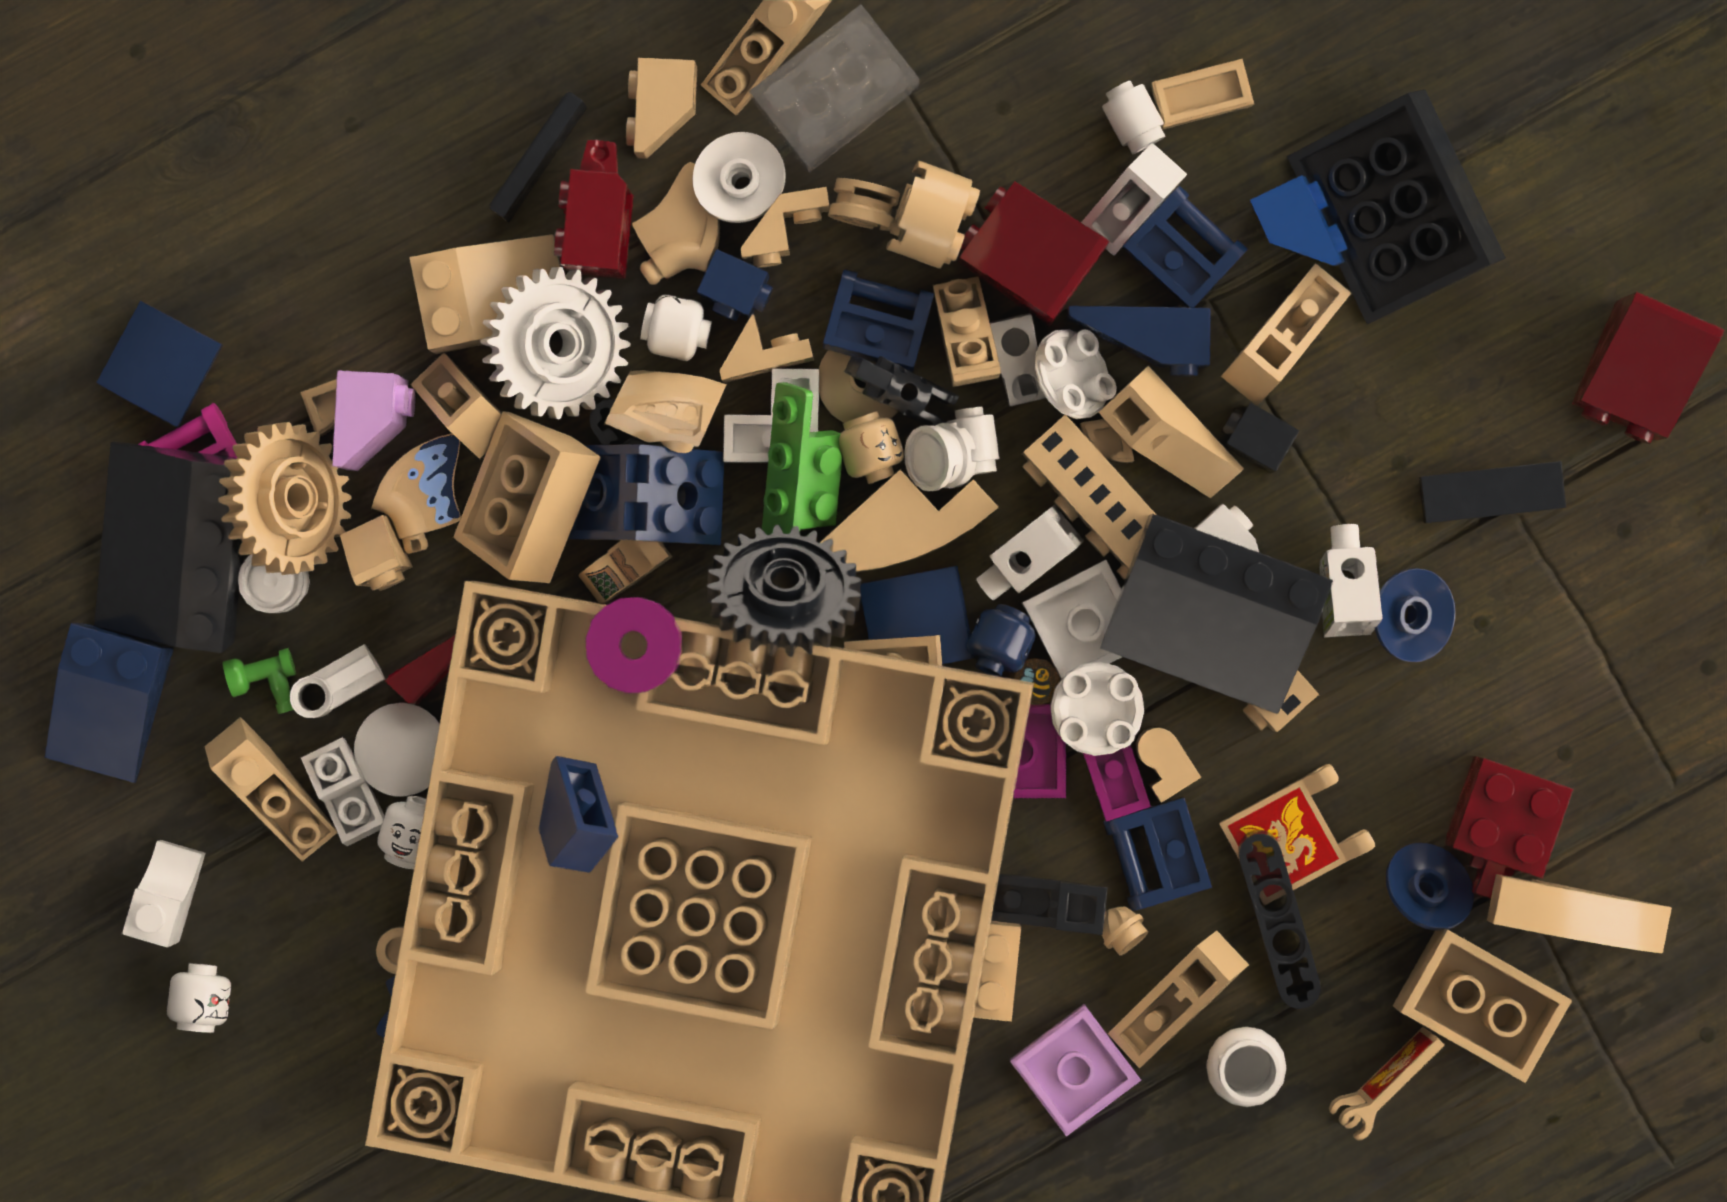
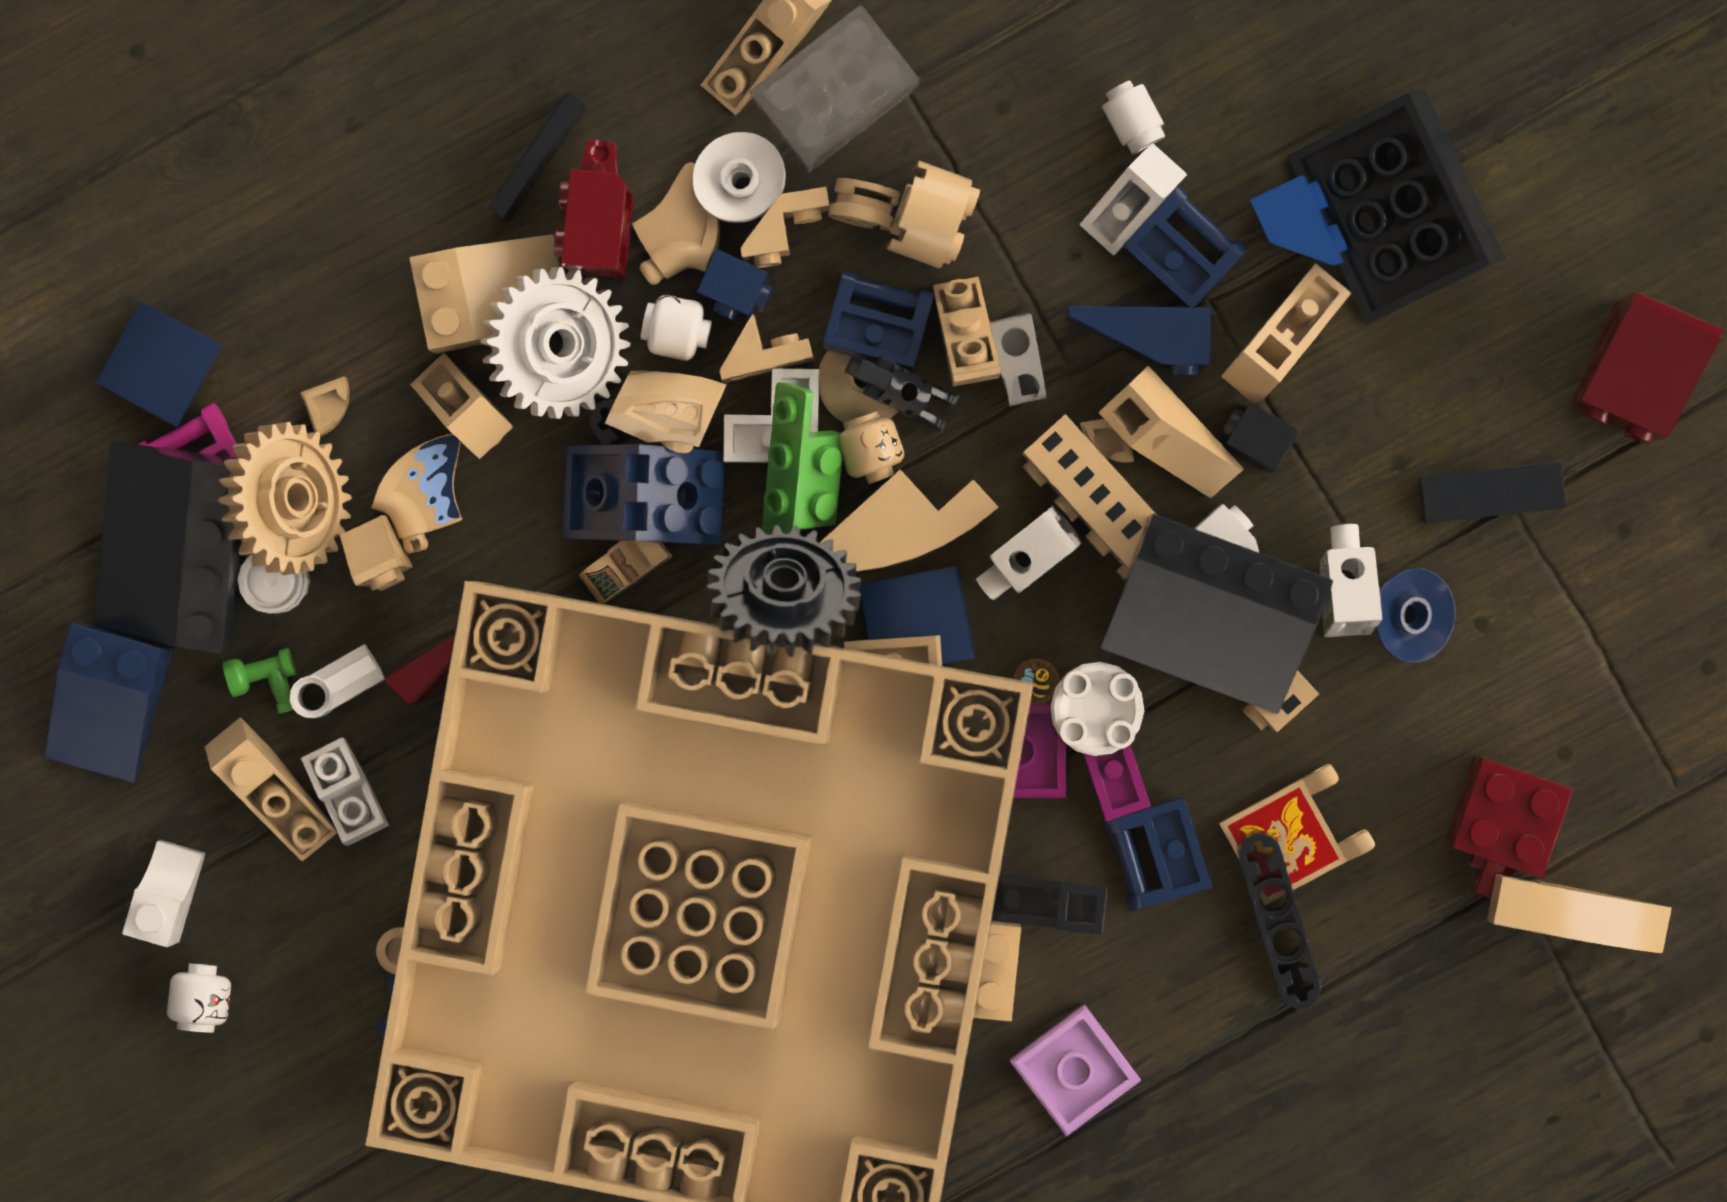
(368, 415): lavender slope -> none
(397, 749): white dish -> none
(401, 831): white head -> none
(526, 498): tan slope -> none
(575, 816): dark blue slope -> none
(605, 648): magenta tile -> none
(663, 102): tan slope -> none
(939, 456): white wheel -> none
(983, 433): white brick -> none
(1001, 640): dark blue head -> none
(1031, 251): dark red slope -> none
(1073, 373): white dish -> none
(1075, 617): white plate -> none
(1123, 929): tan plate -> none
(1164, 754): tan leg -> none
(1178, 998): tan slope -> none
(1202, 94): tan tile -> none
(1246, 1066): white piece -> none
(1386, 1082): tan flag -> none
(1439, 877): dark blue dish -> none
(1482, 1004): tan brick -> none

